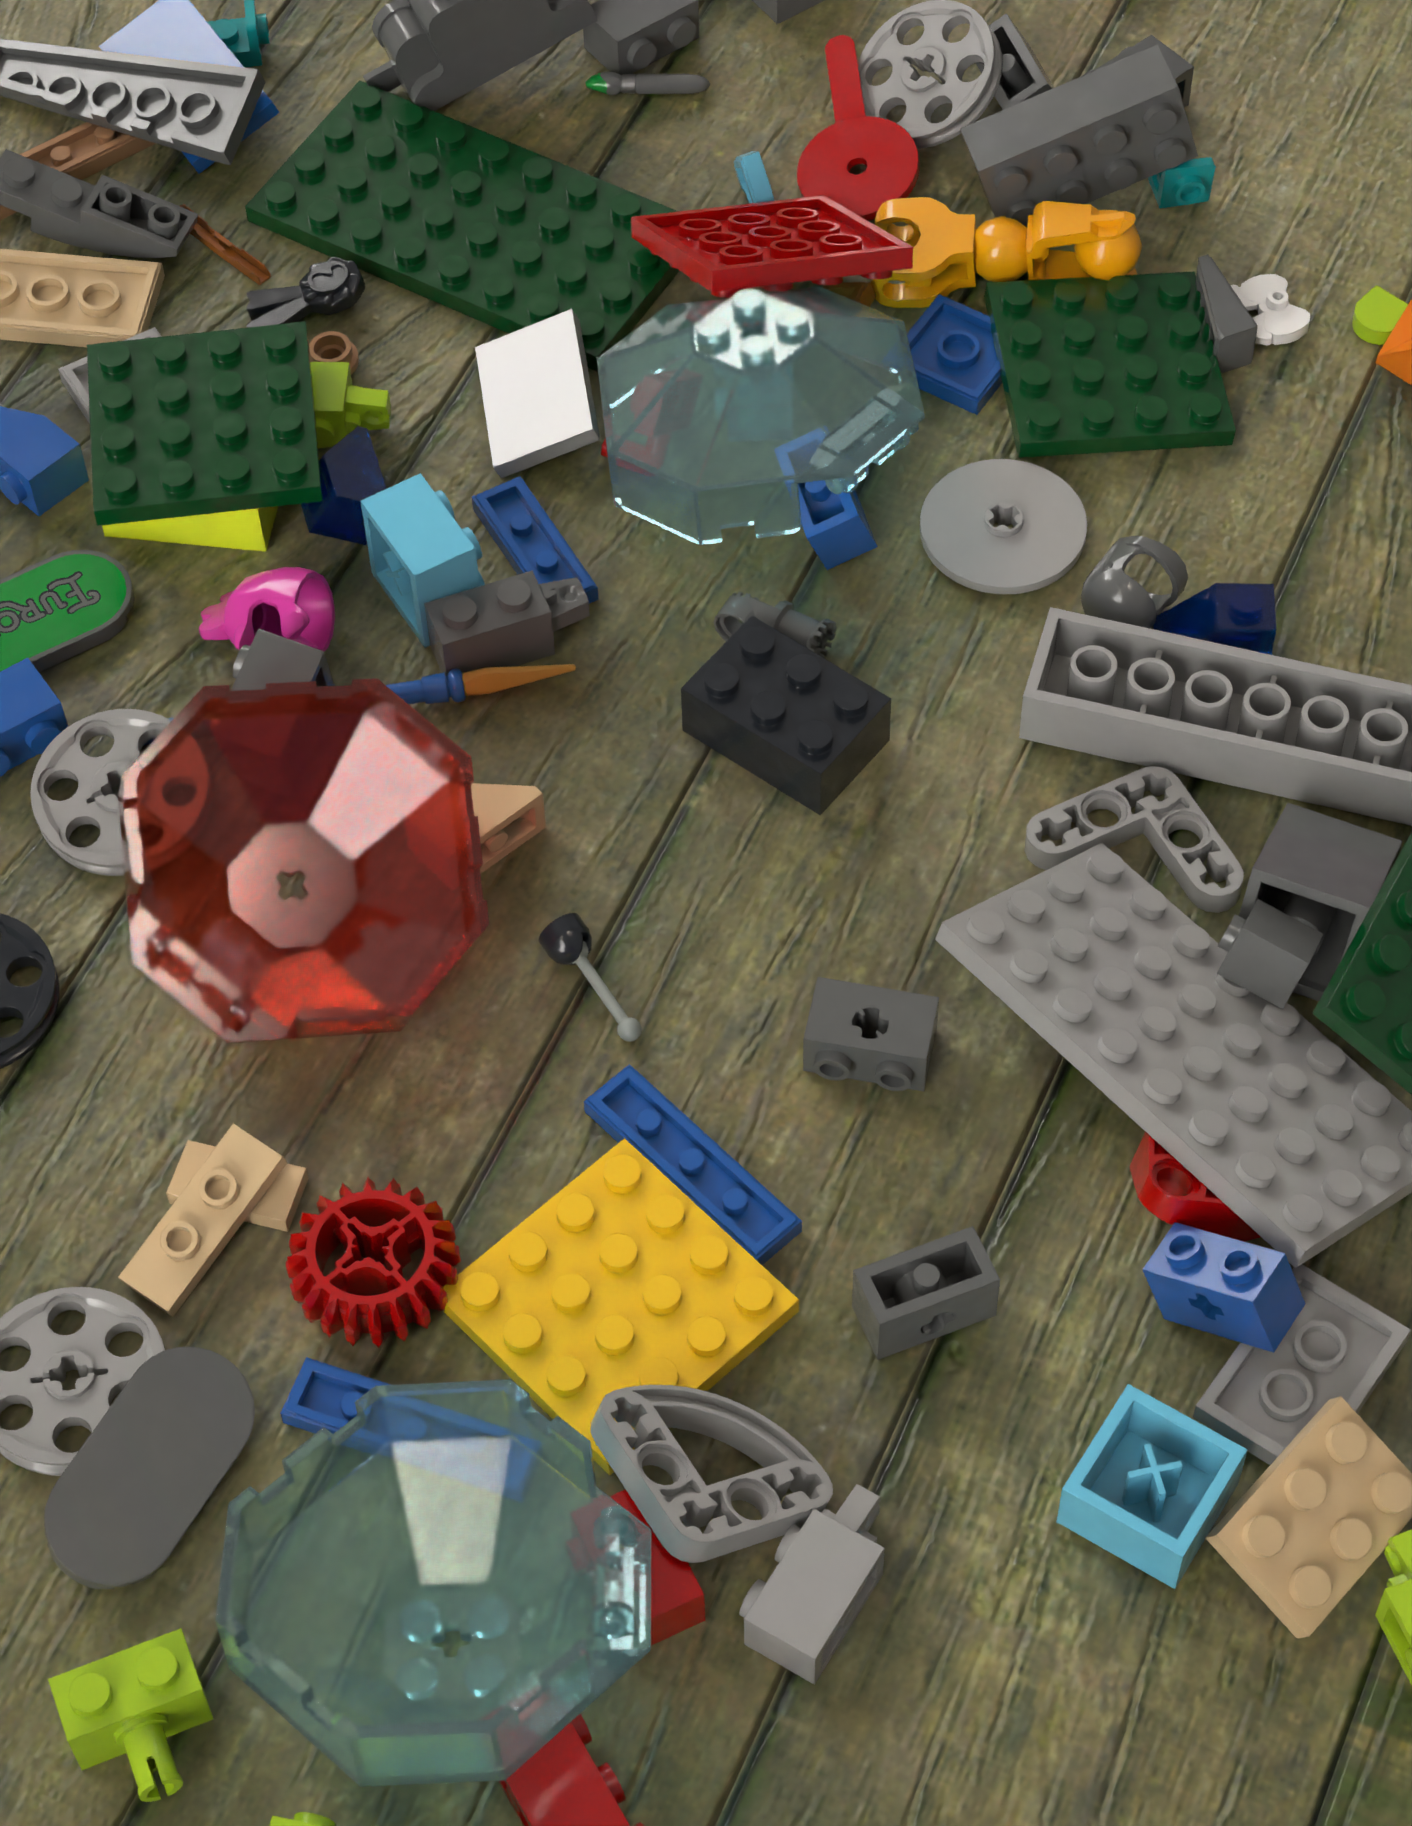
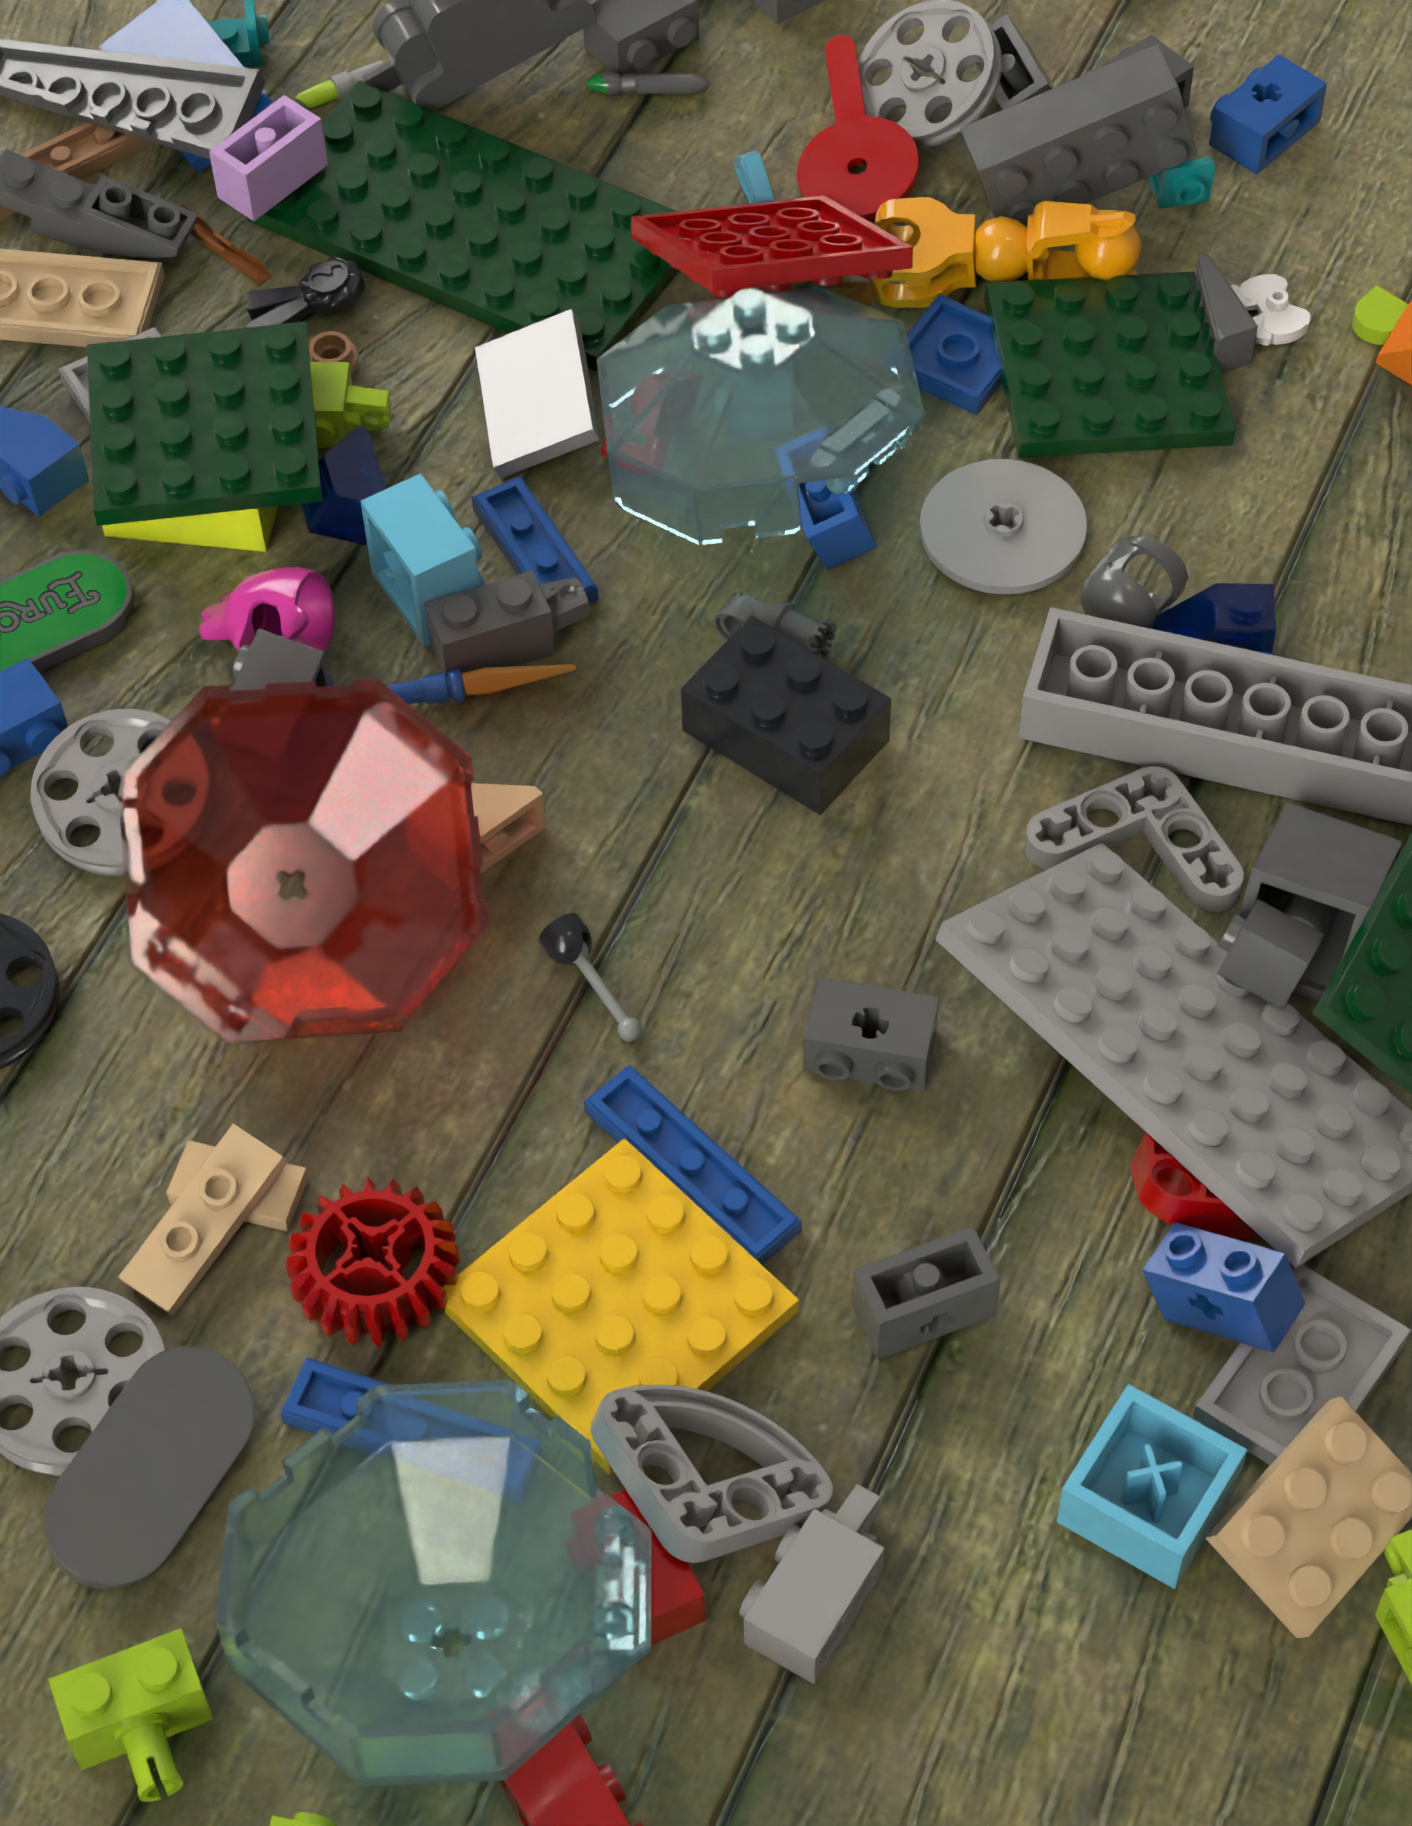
(268, 157): none -> lavender brick
(335, 87): none -> piece
(1267, 113): none -> blue brick

